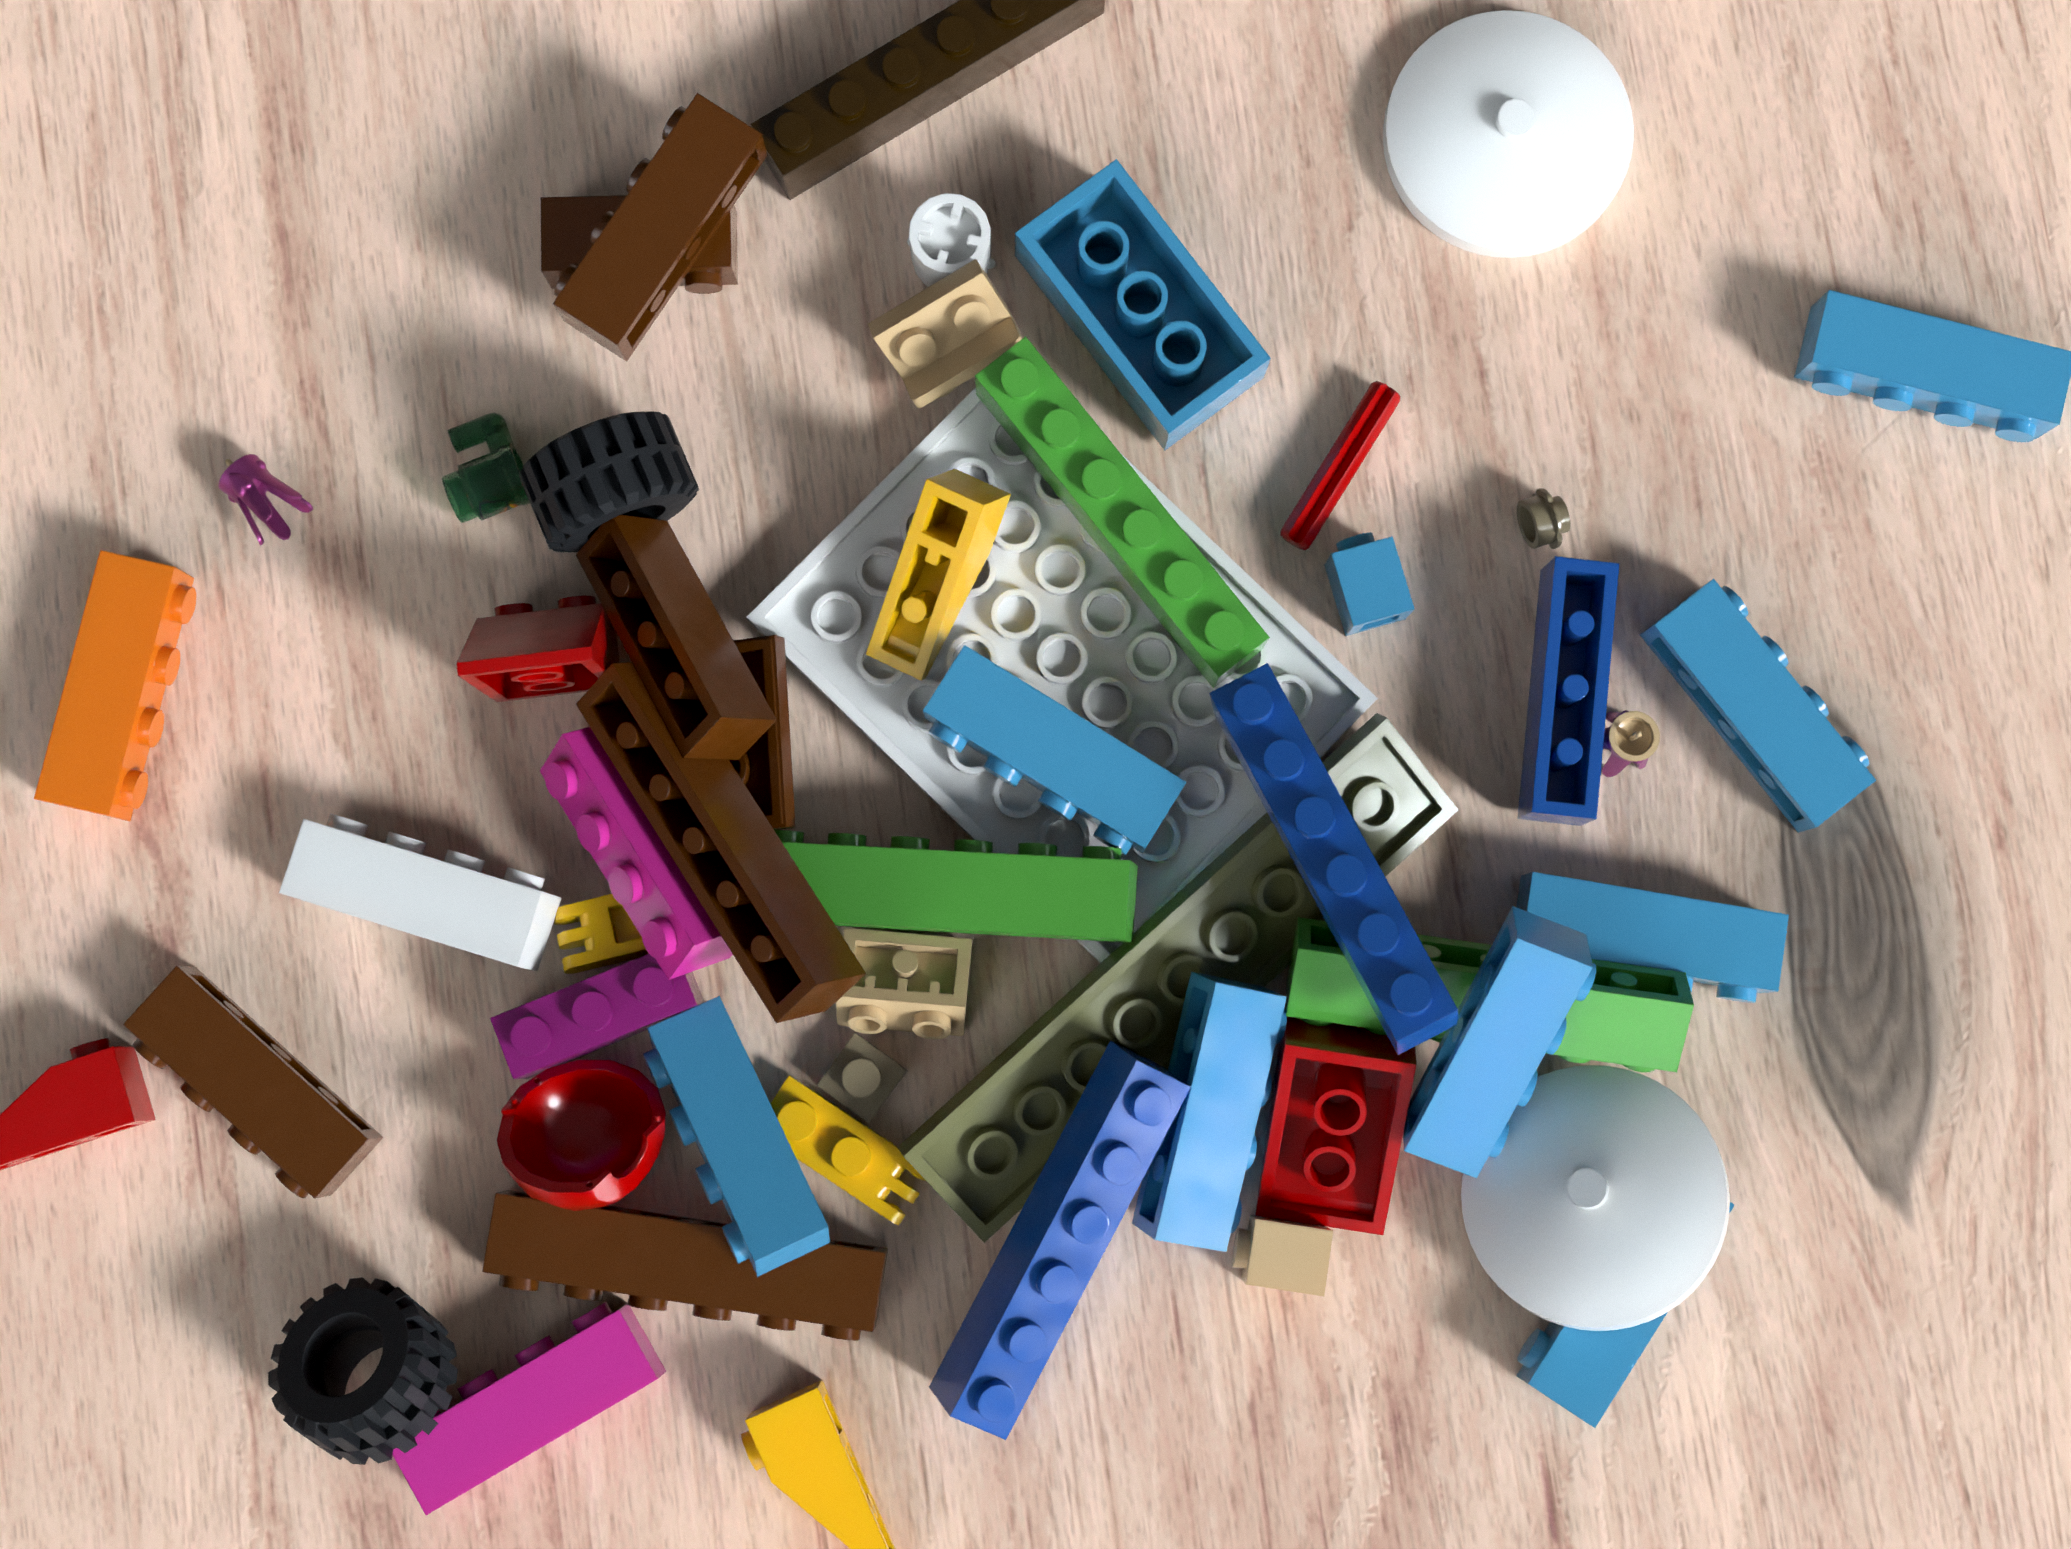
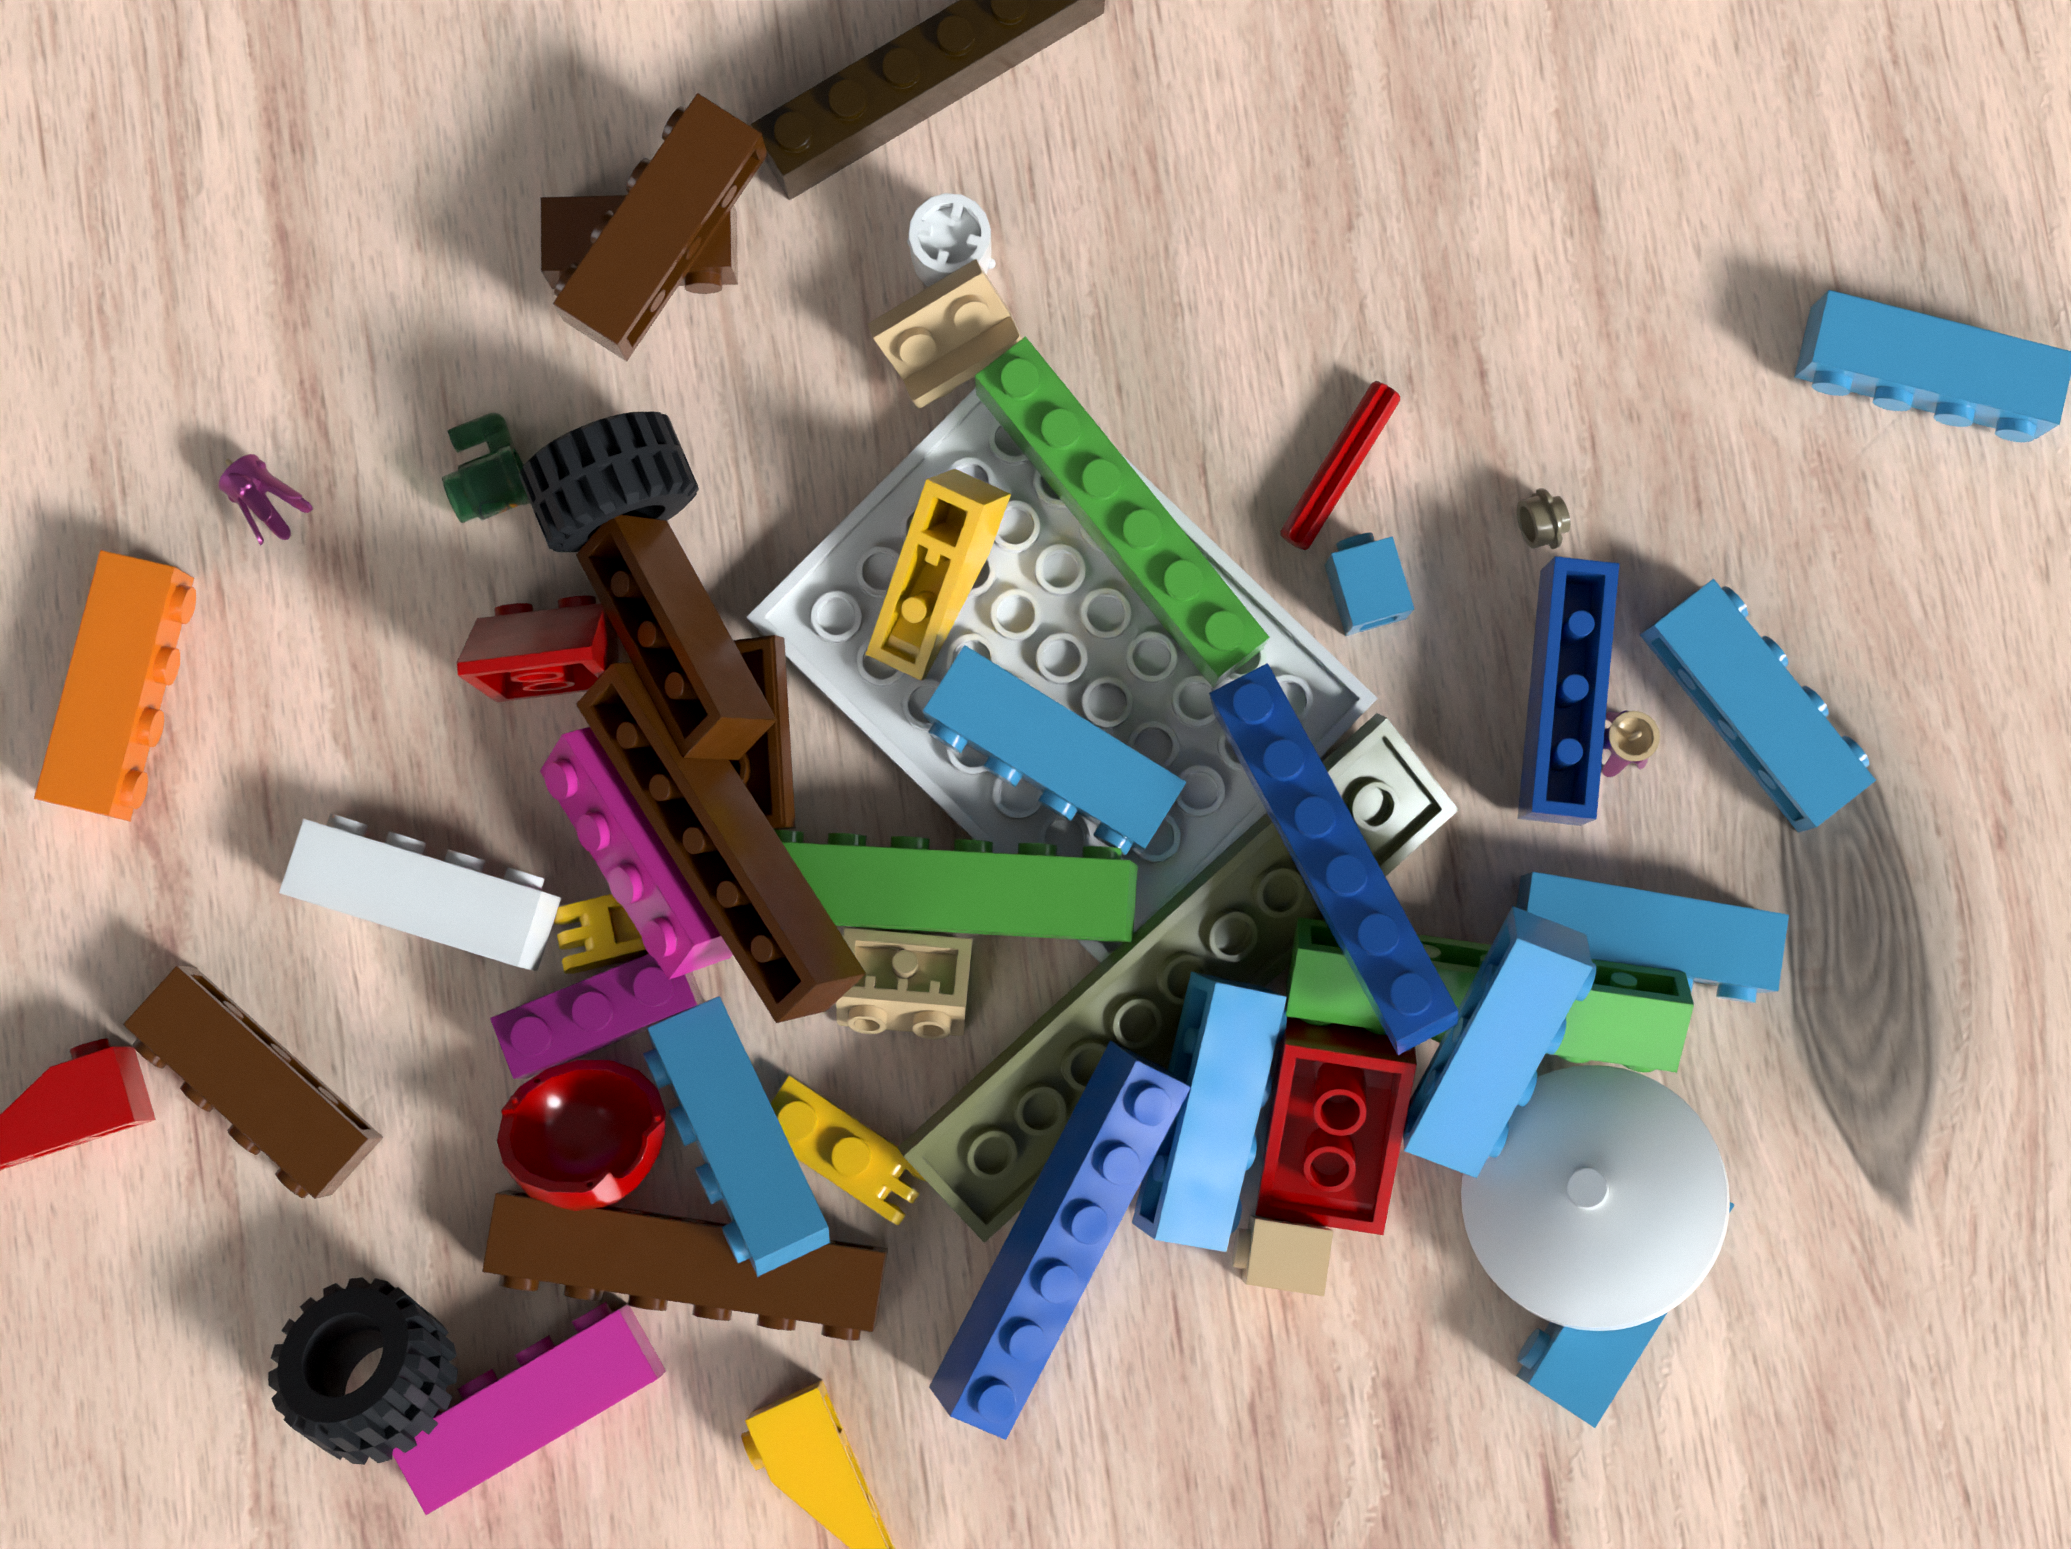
(862, 1077): dark tan plate -> none
(1140, 304): dark azure brick -> none
(1508, 133): white dish -> none

